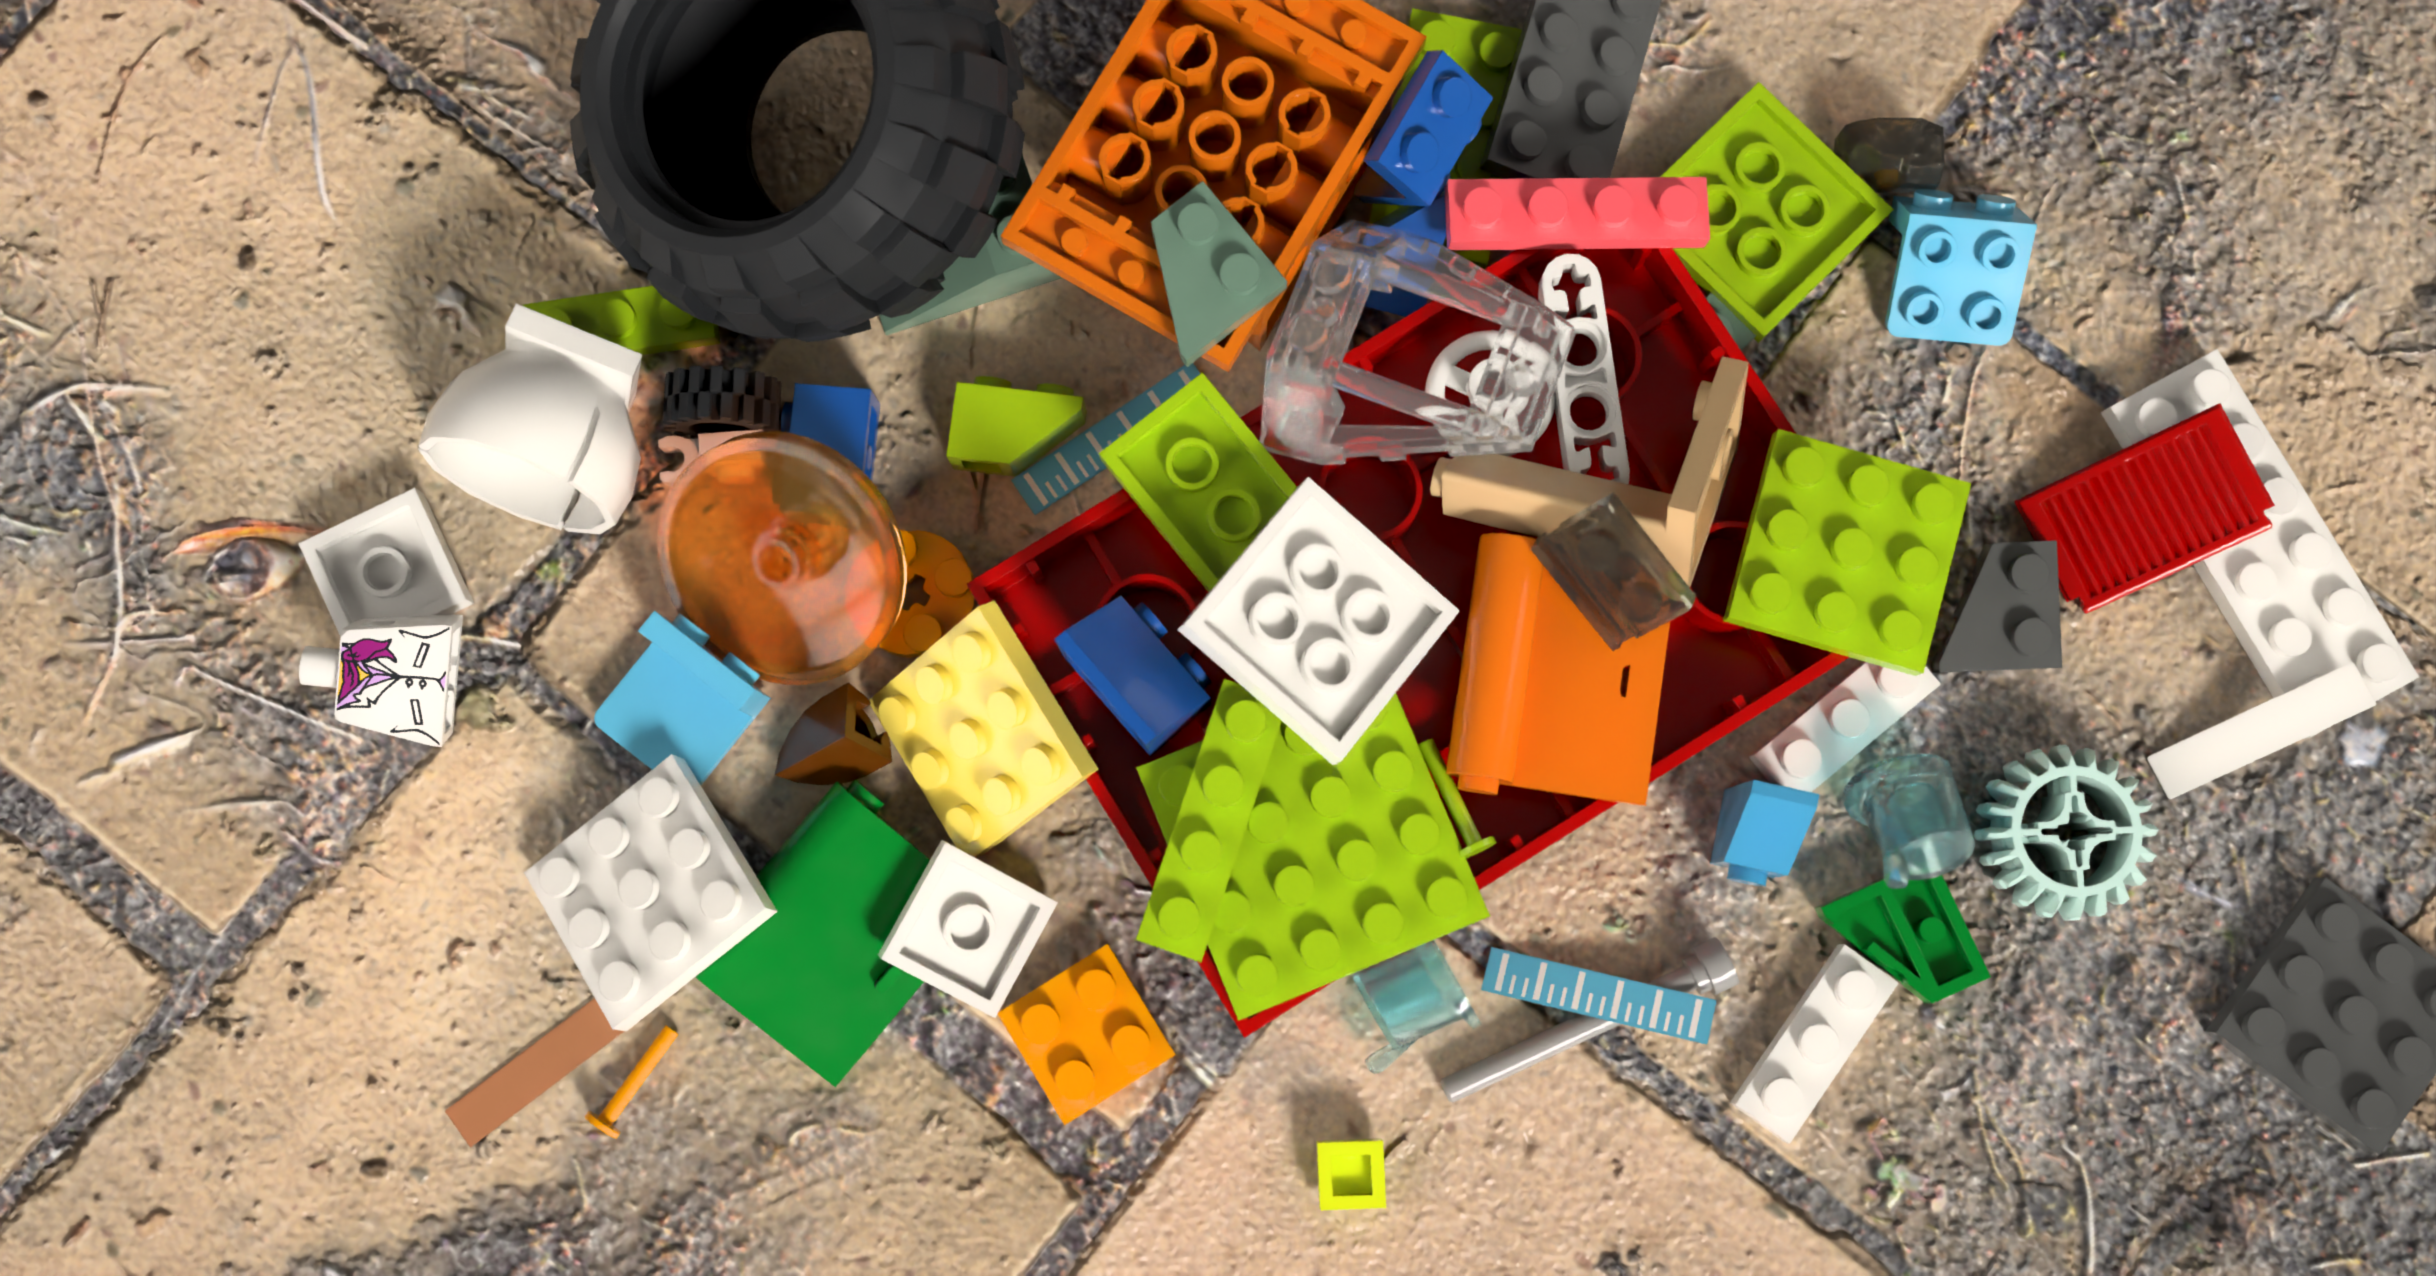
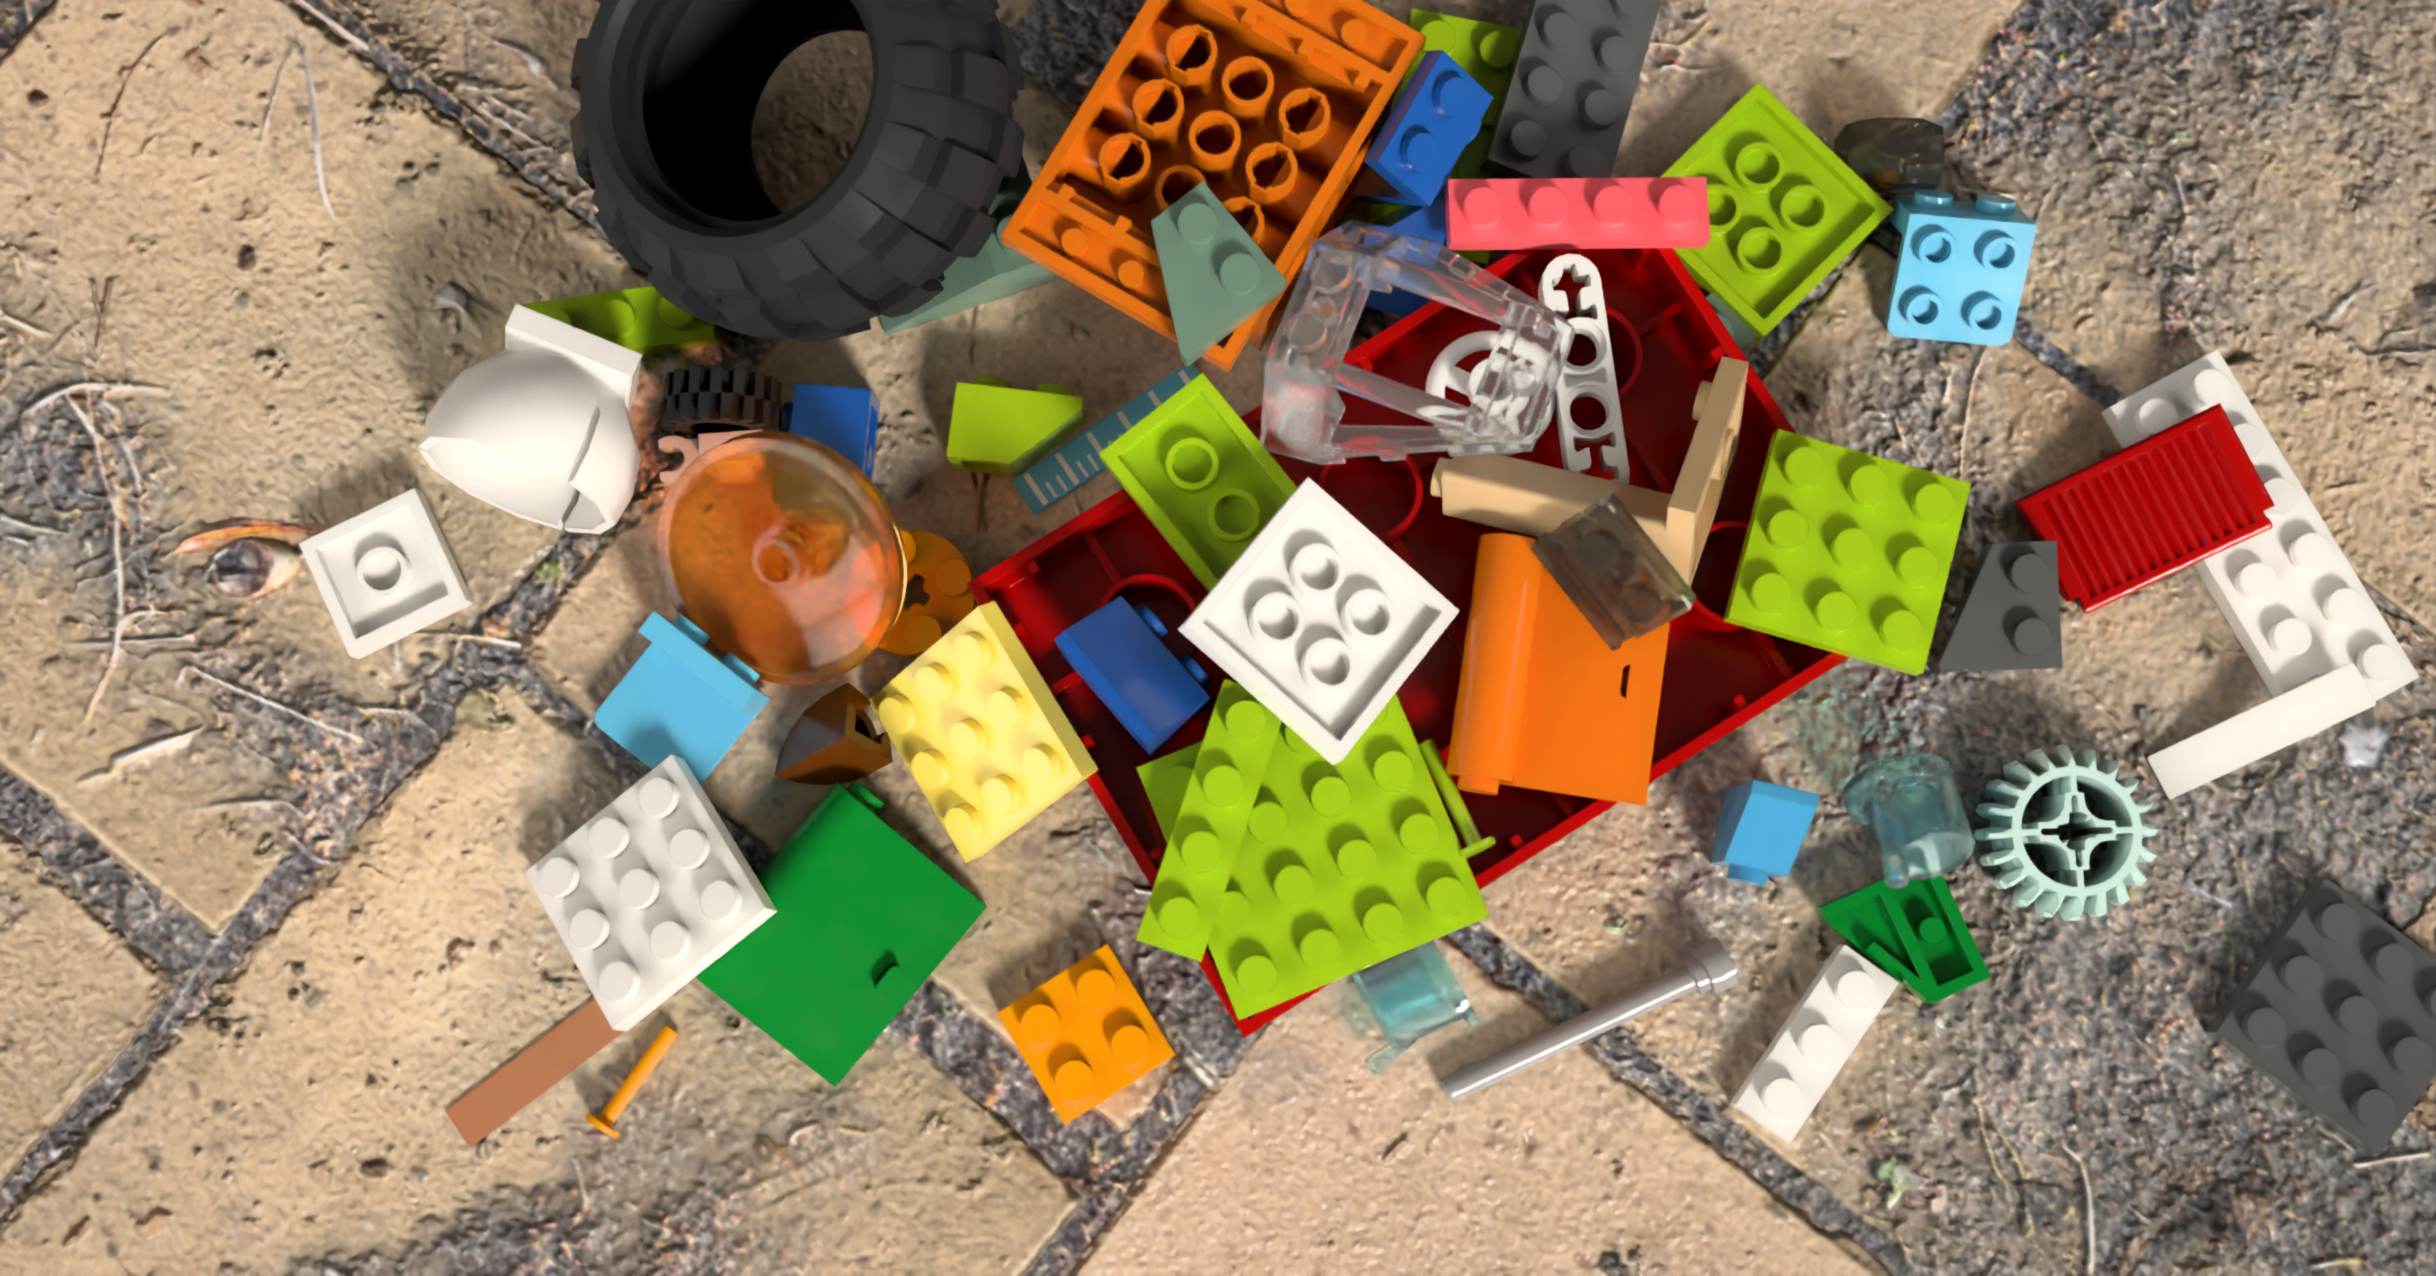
(393, 675): white torso -> none
(967, 929): white plate -> none
(1351, 1174): neon yellow plate -> none
(1599, 995): medium azure sticker -> none
(1840, 725): white plate -> none

